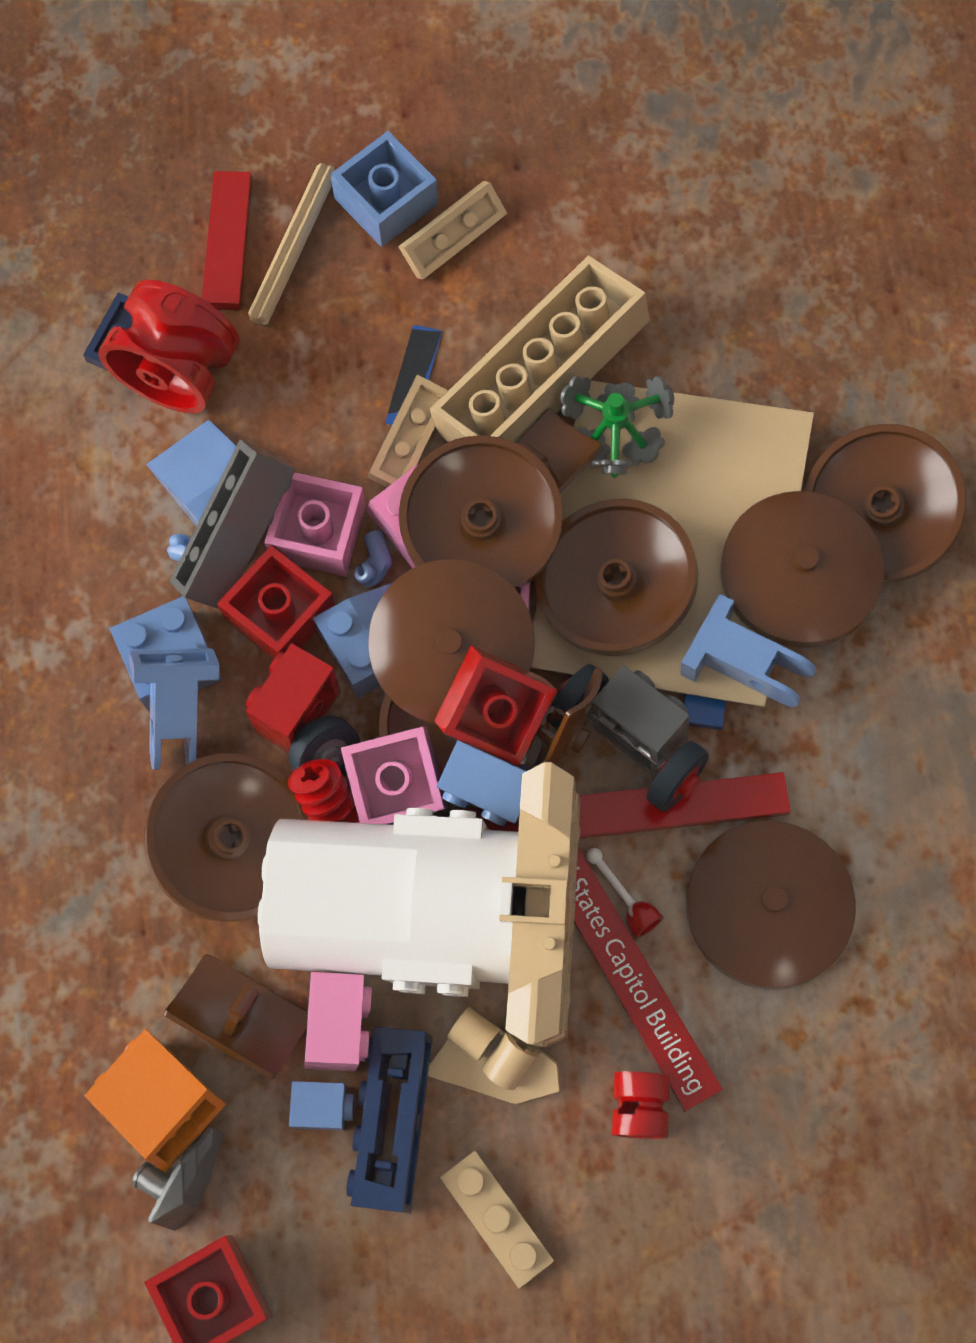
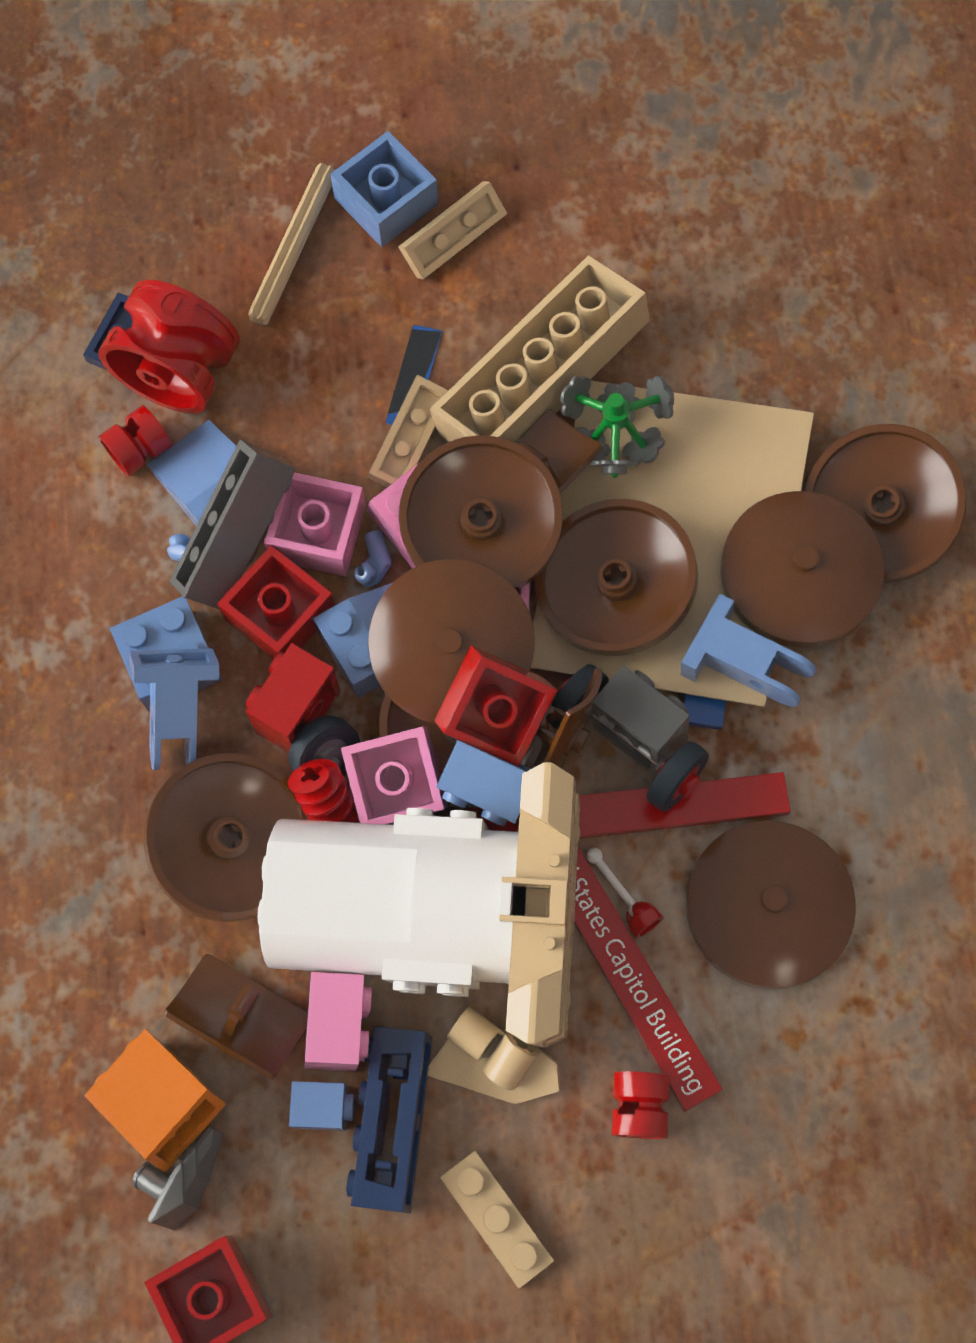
(135, 441): none -> red wheel
(227, 239): red tile -> none

